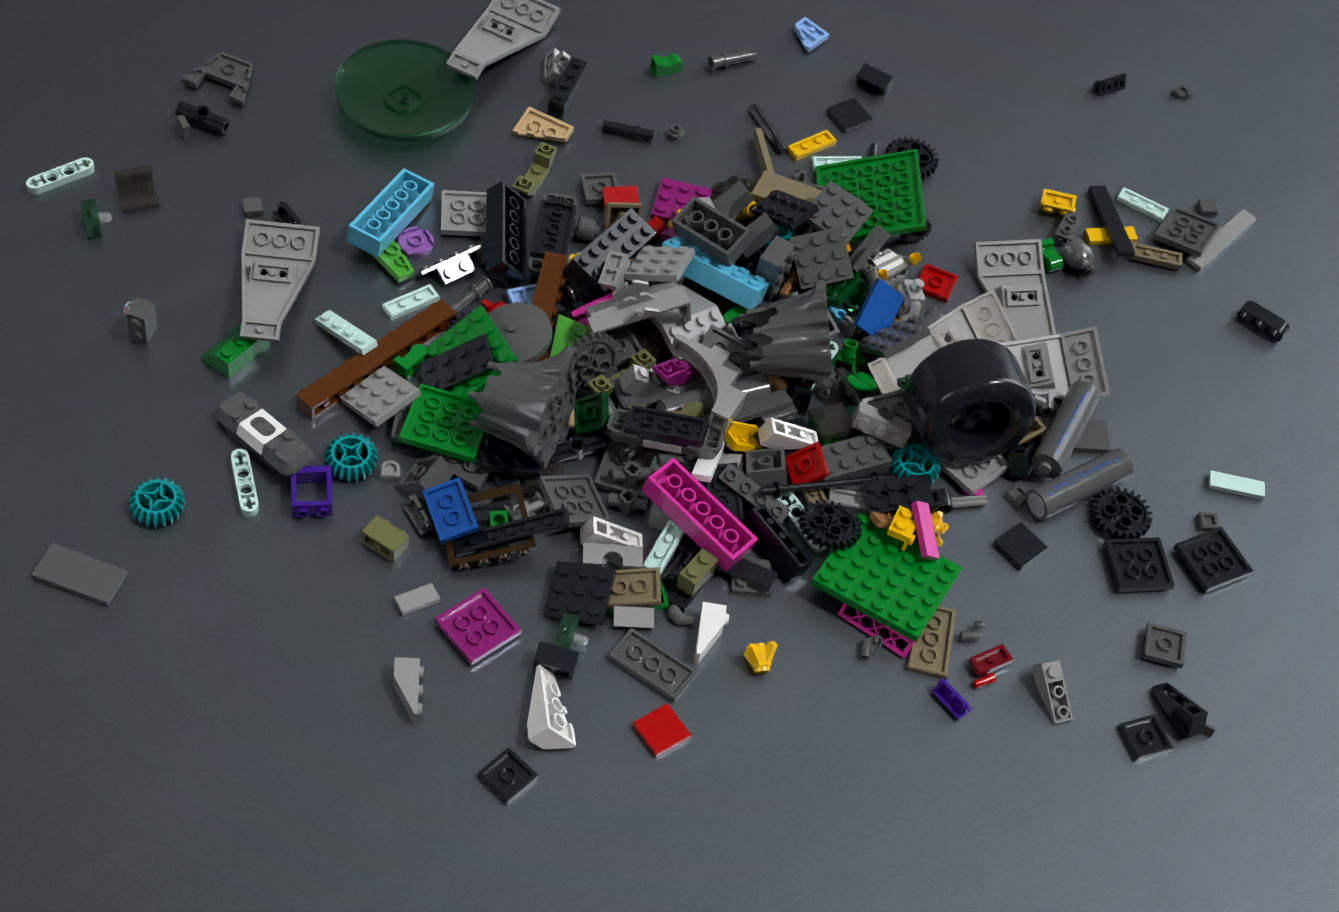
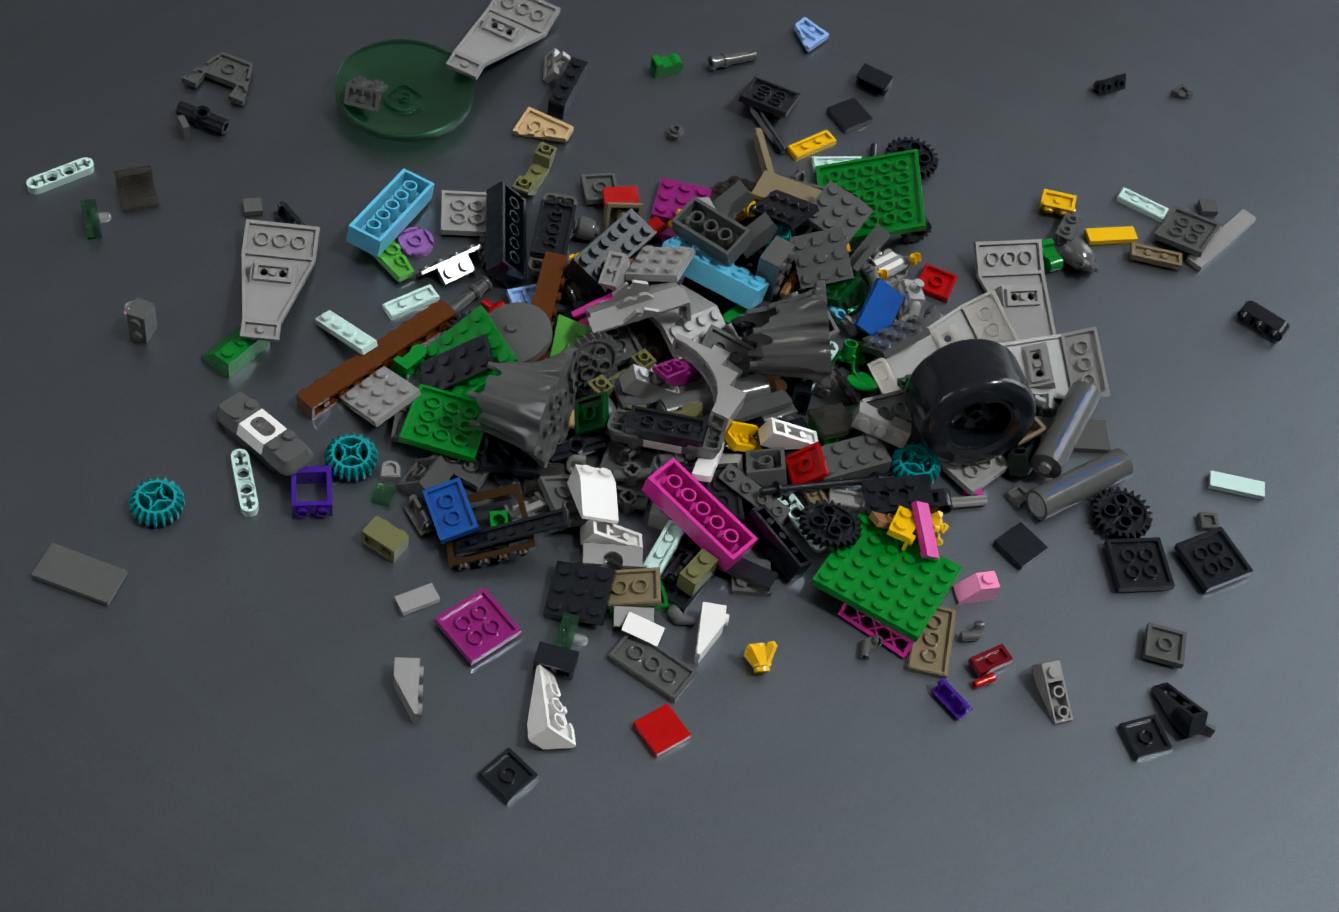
(364, 93): none -> dark grey bracket
(383, 495): none -> clear green tile
(575, 459): none -> light grey tile
(594, 493): none -> white slope
(629, 130): black pin -> none
(643, 628): none -> white sticker
(769, 97): none -> black plate
(977, 588): none -> bright pink slope
(1111, 221): black tile -> none

